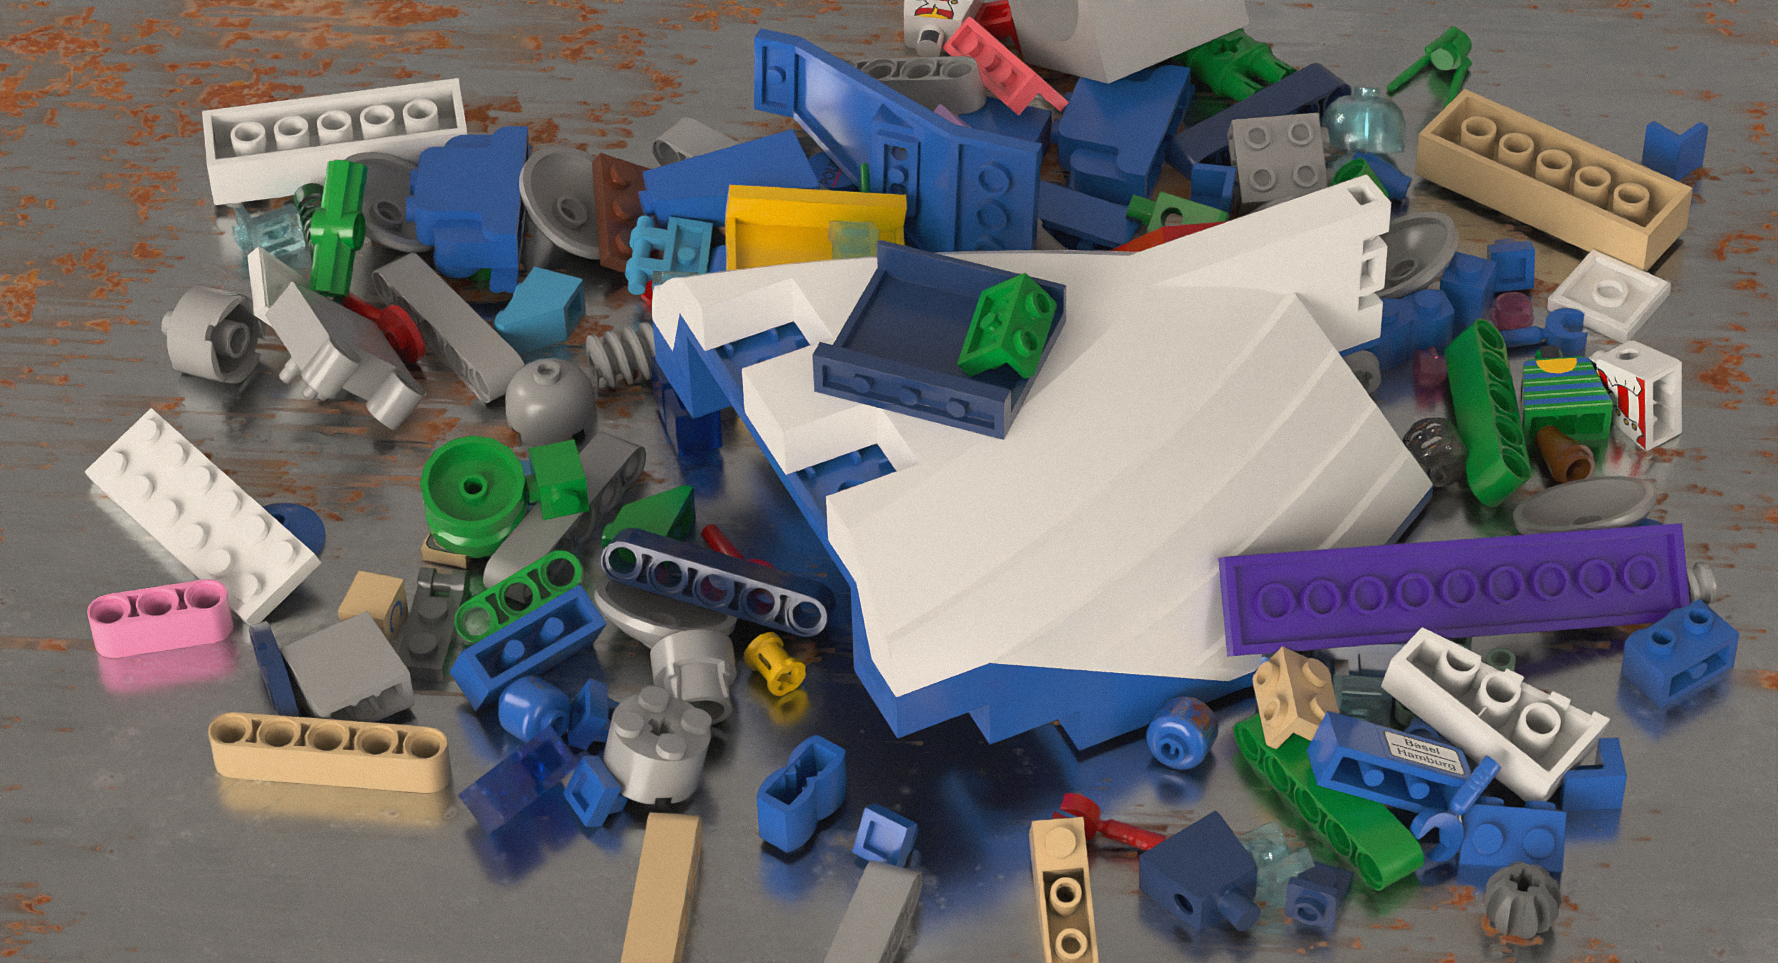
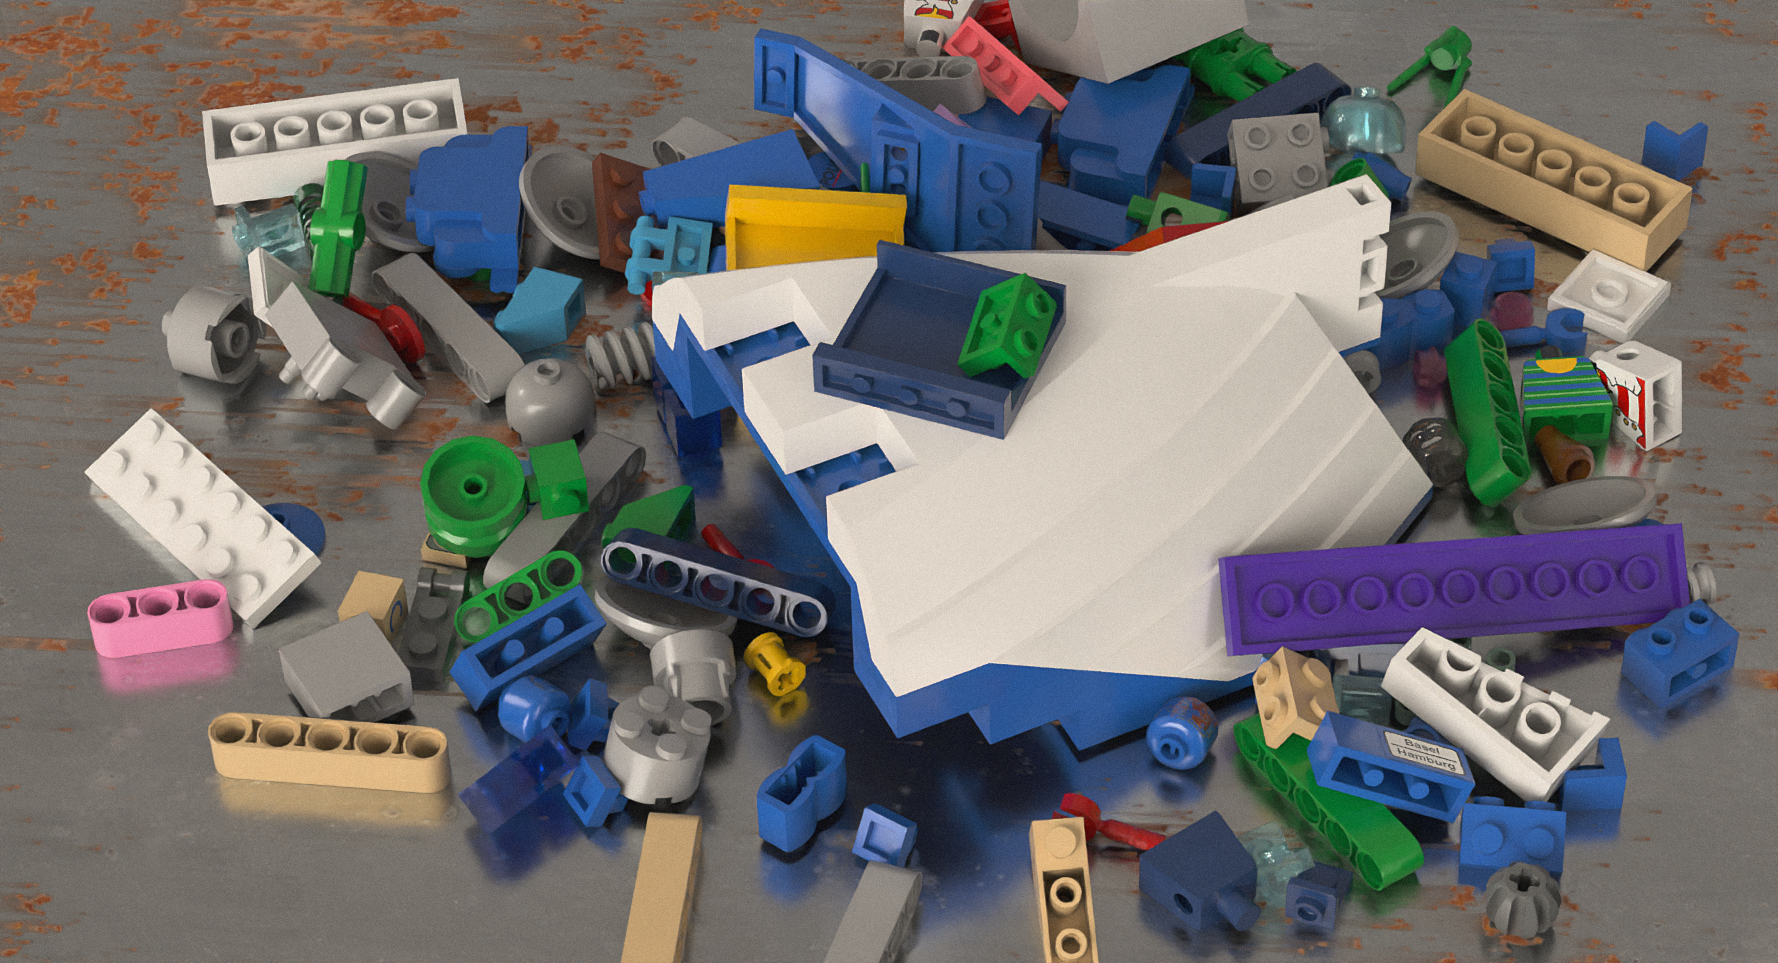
(273, 669): dark blue tile -> none
(853, 239): clear light blue bracket -> none
(1450, 828): blue piece -> none

